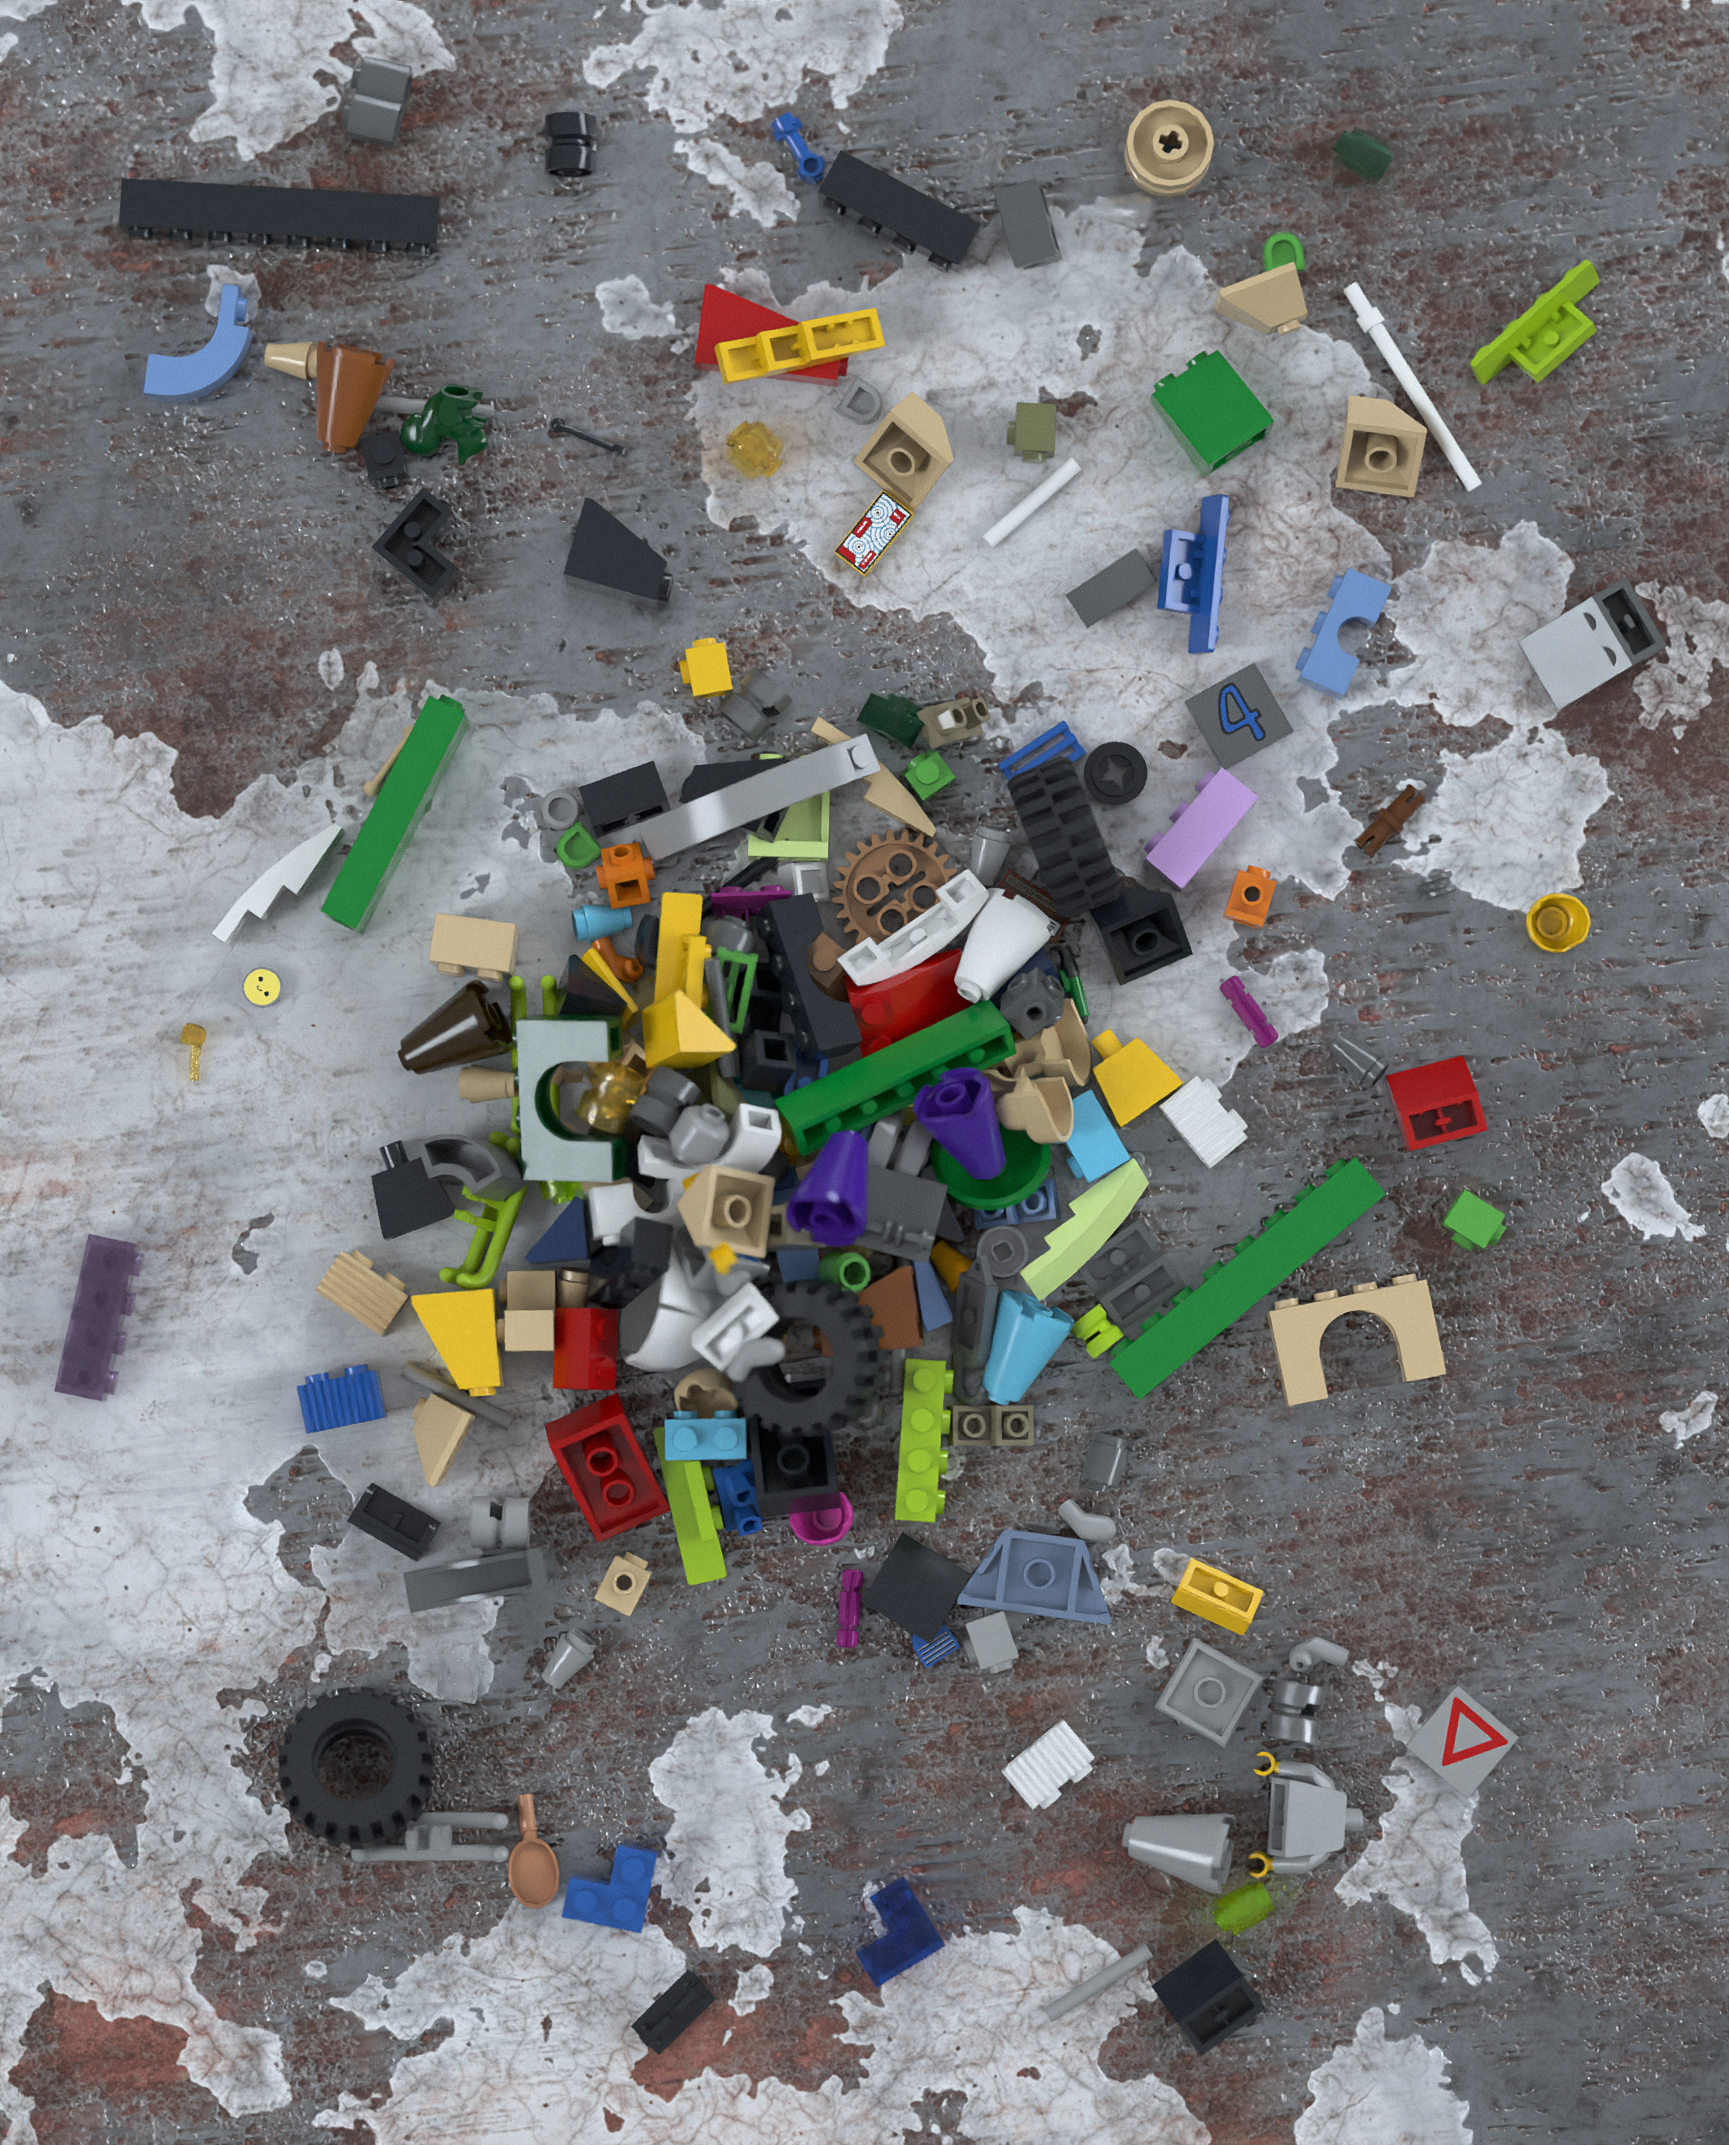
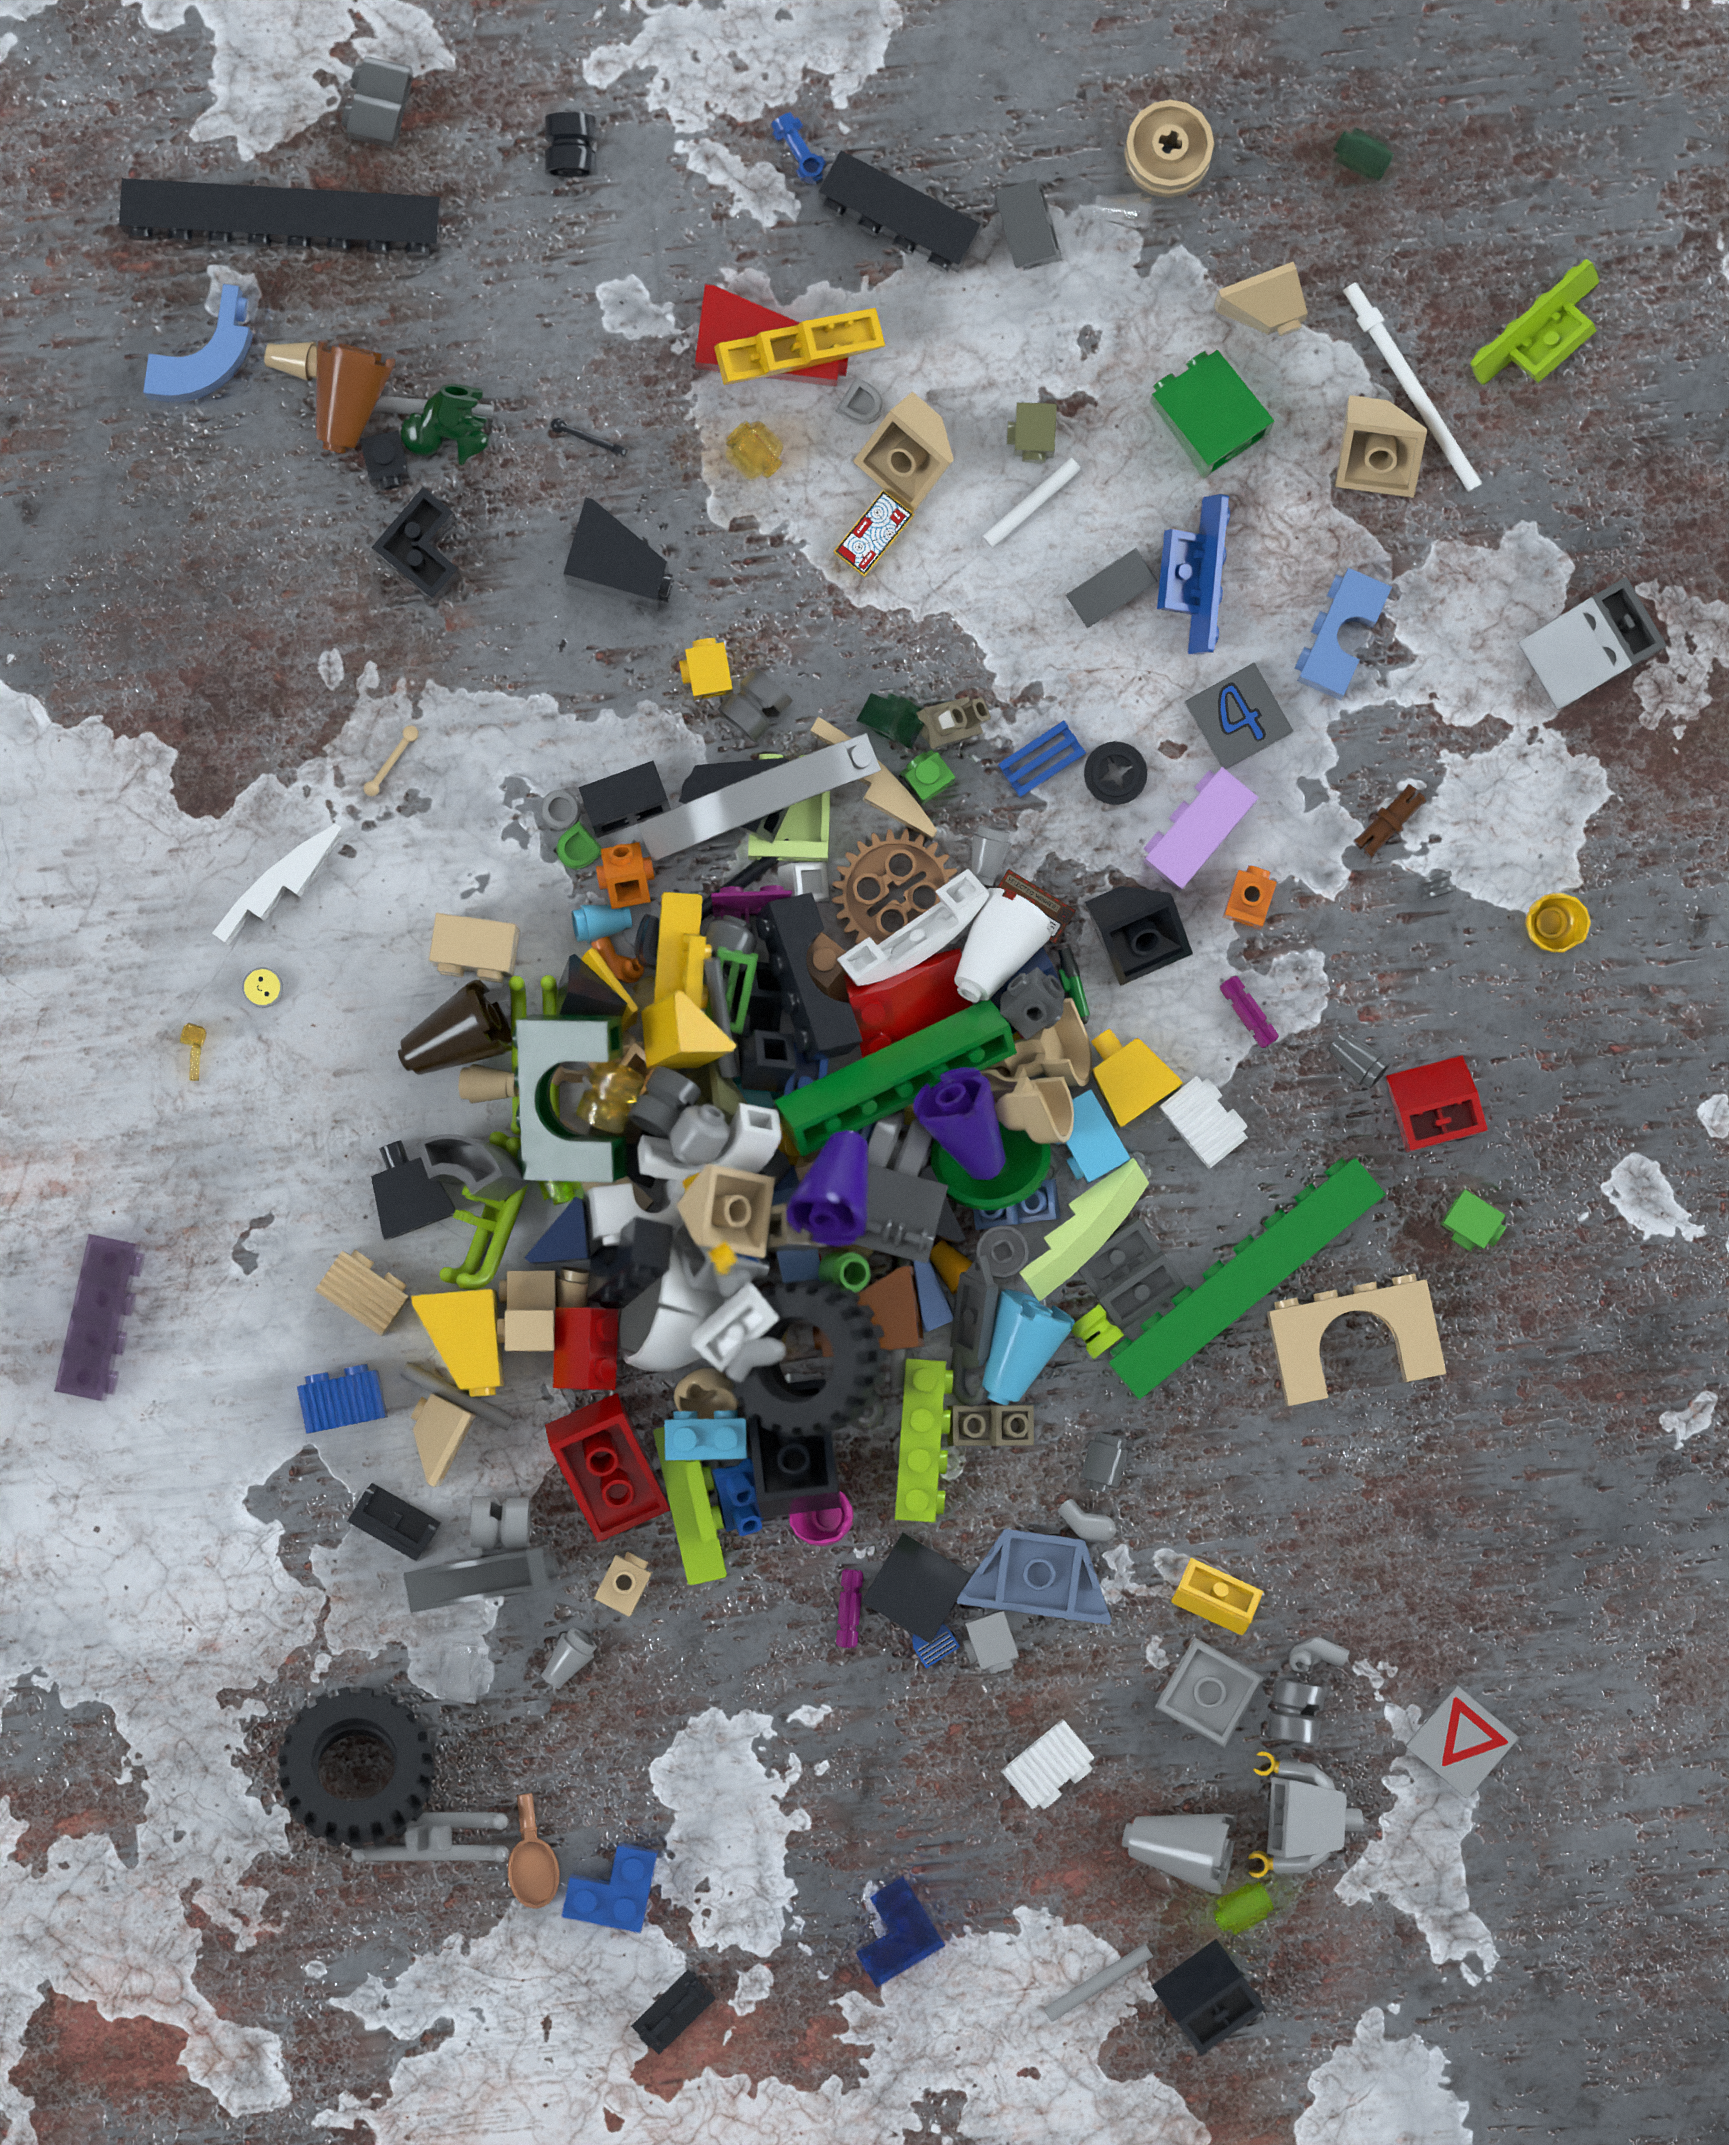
(396, 813): green brick -> none
(1064, 837): black tyre -> none
(1281, 250): bright green tile -> none

